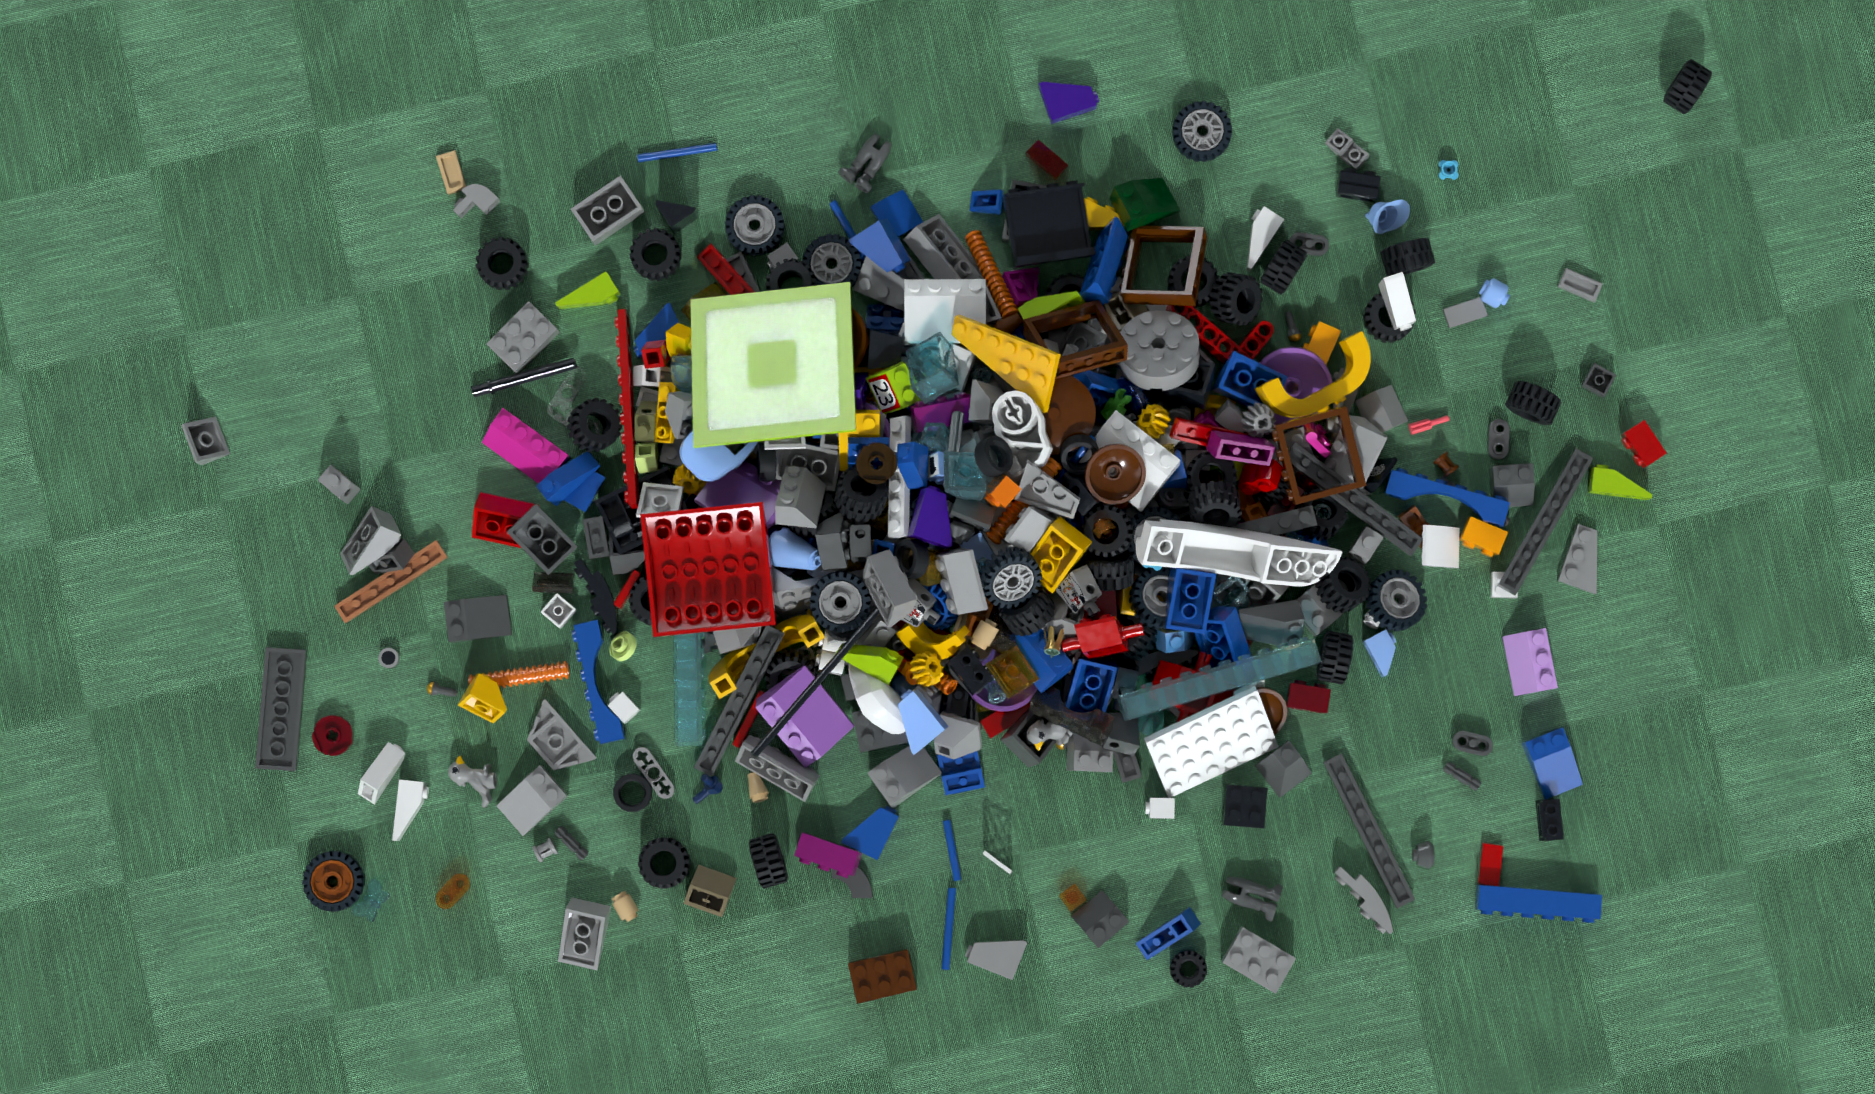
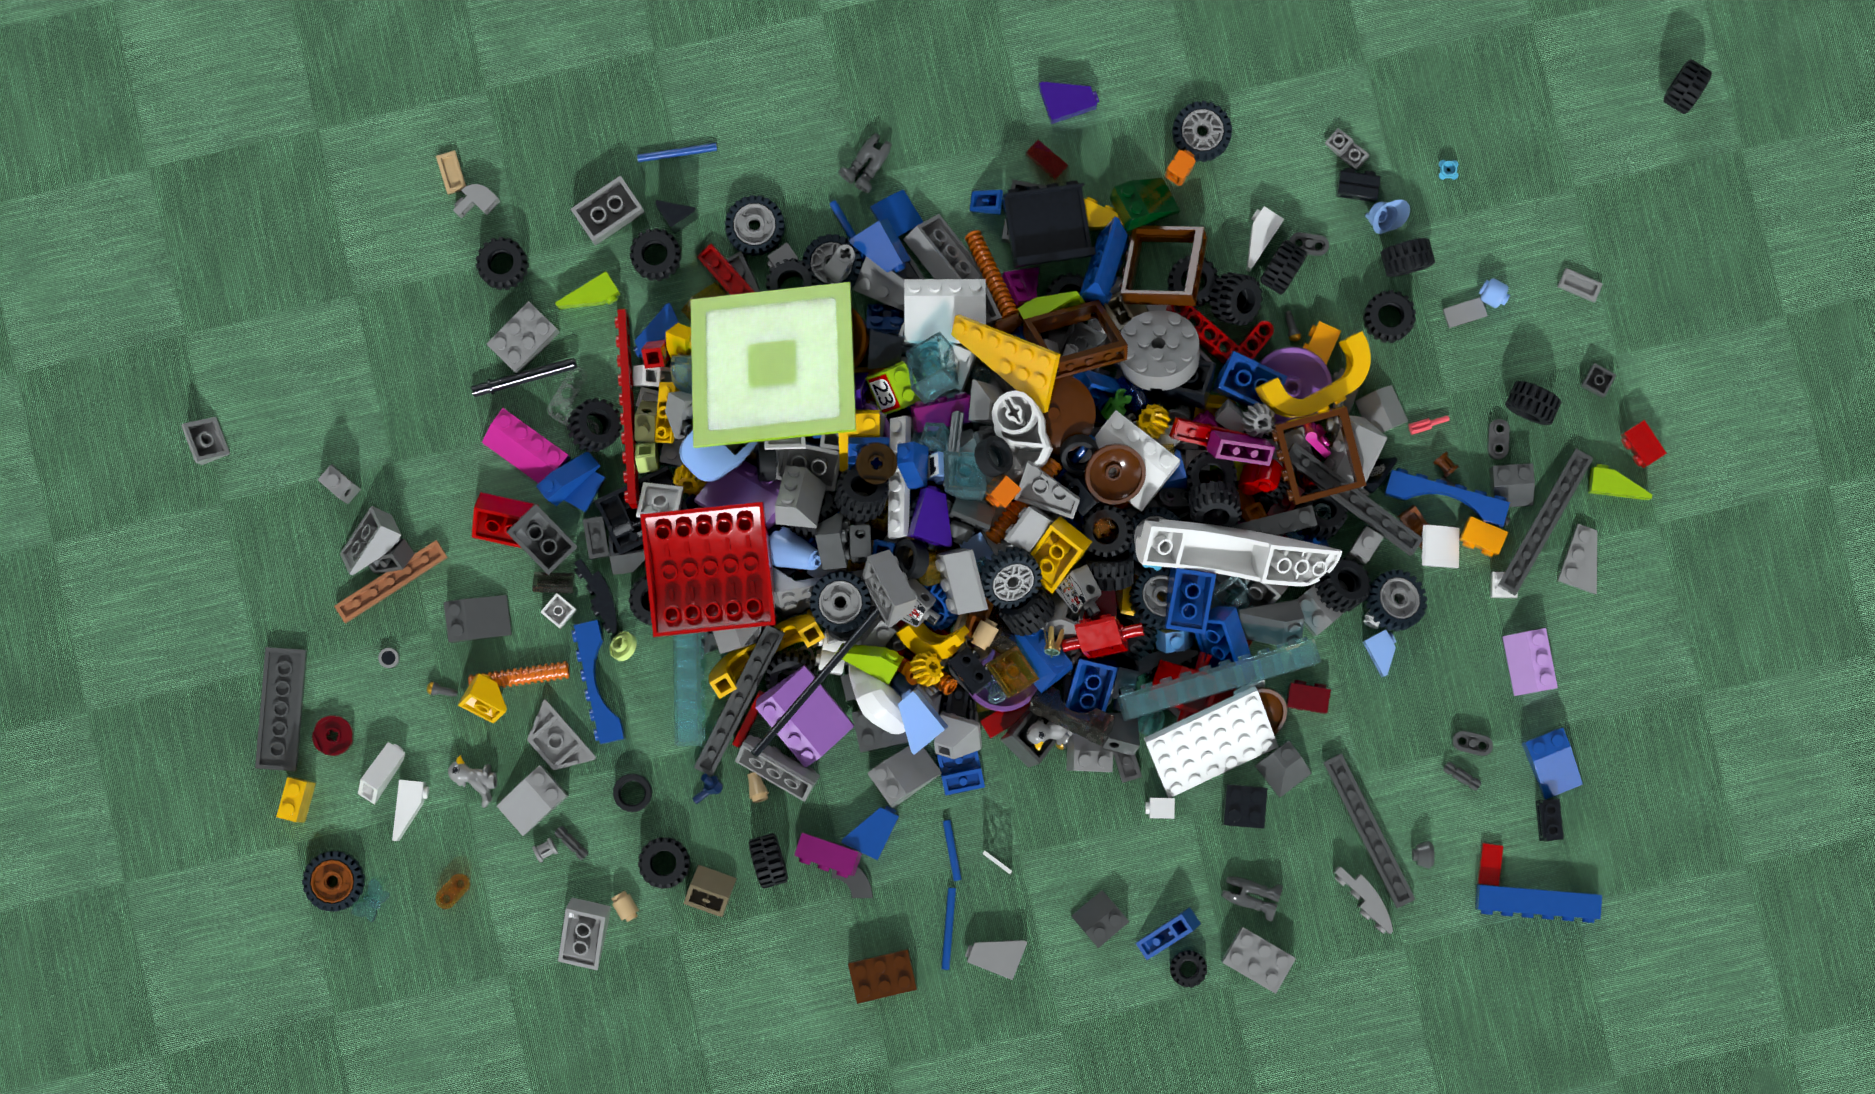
(296, 799): none -> yellow brick
(623, 707): white brick -> none
(624, 593): red tile -> none
(649, 757): light grey beam -> none
(837, 266): none -> light grey piece
(1072, 897): clear orange plate -> none
(1180, 167): none -> orange brick
(1335, 656): black tyre -> none
(1397, 301): white slope -> none

